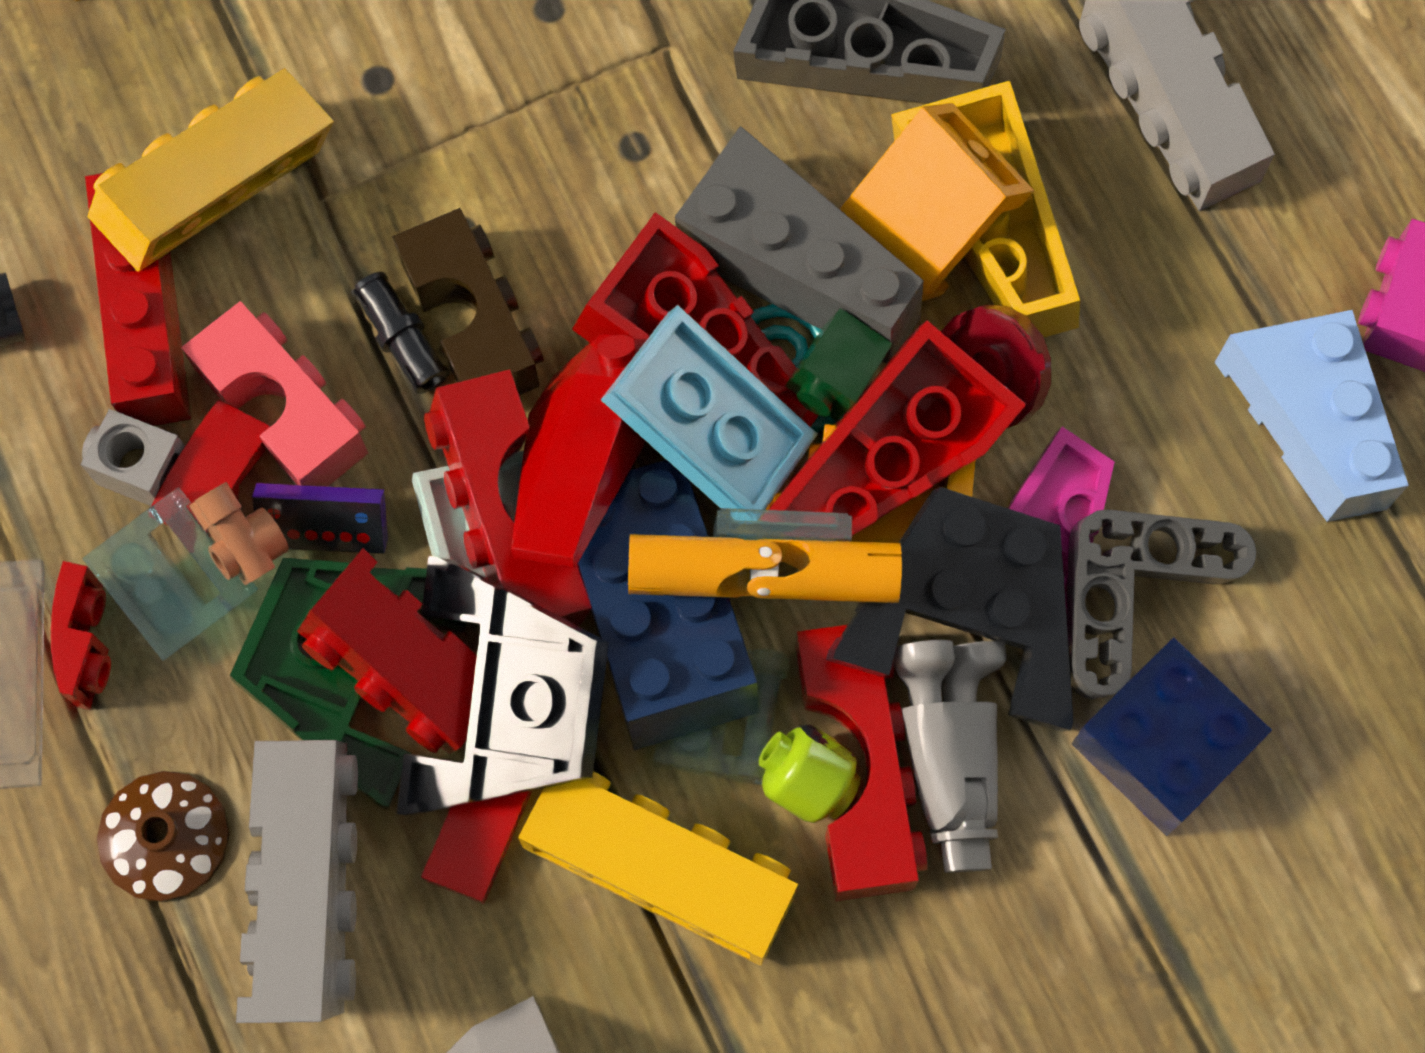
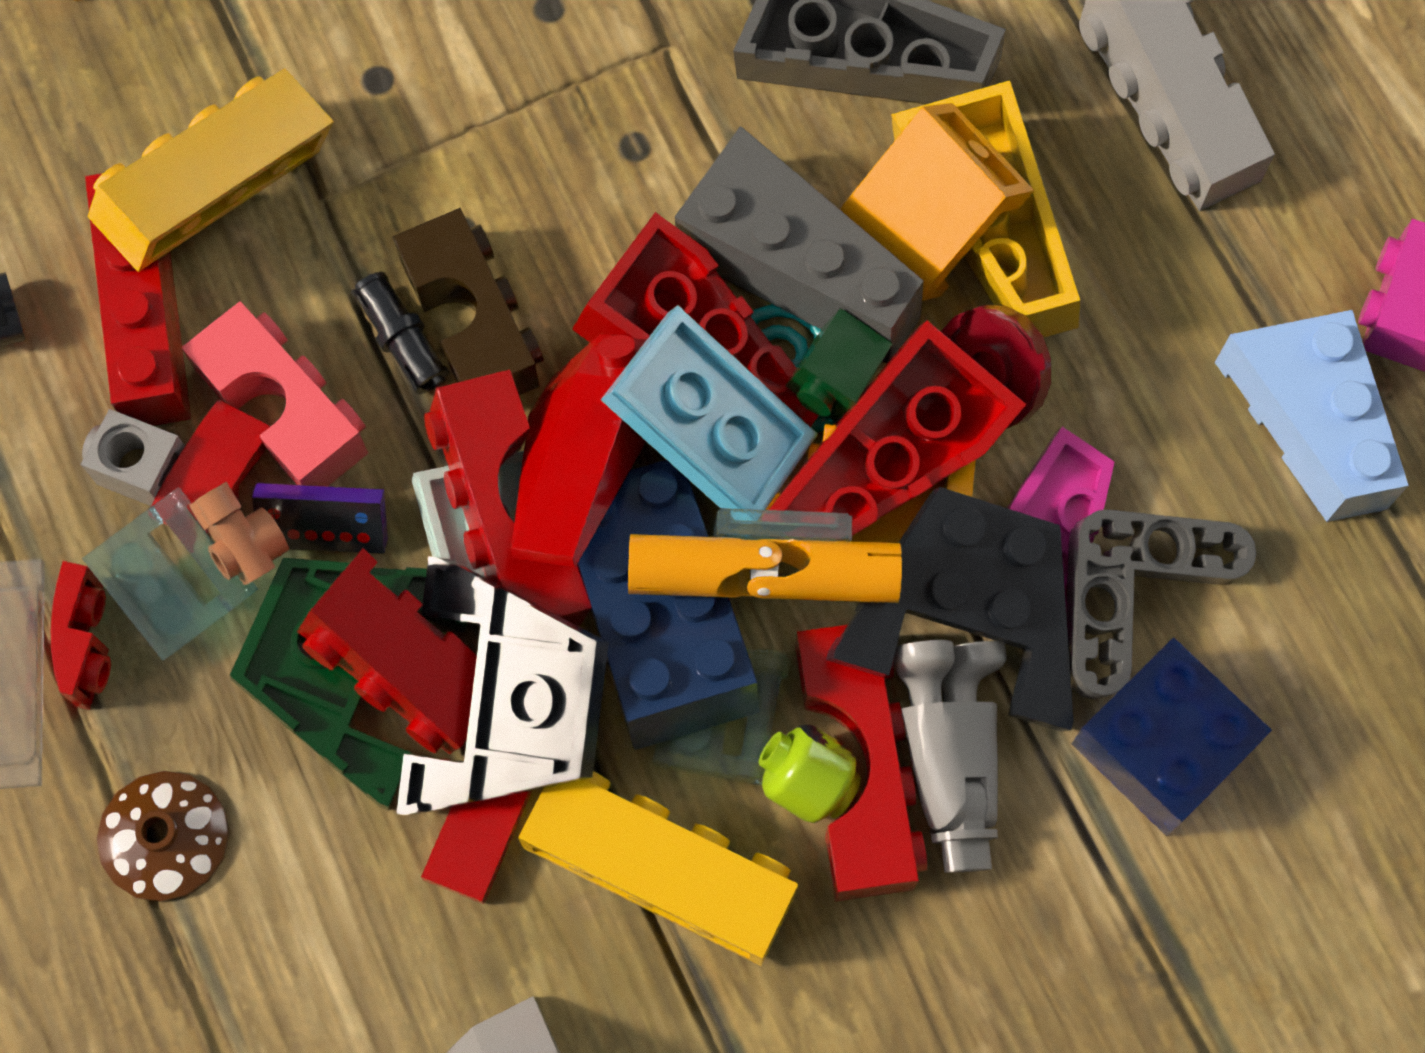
(300, 883): light grey wedge -> none

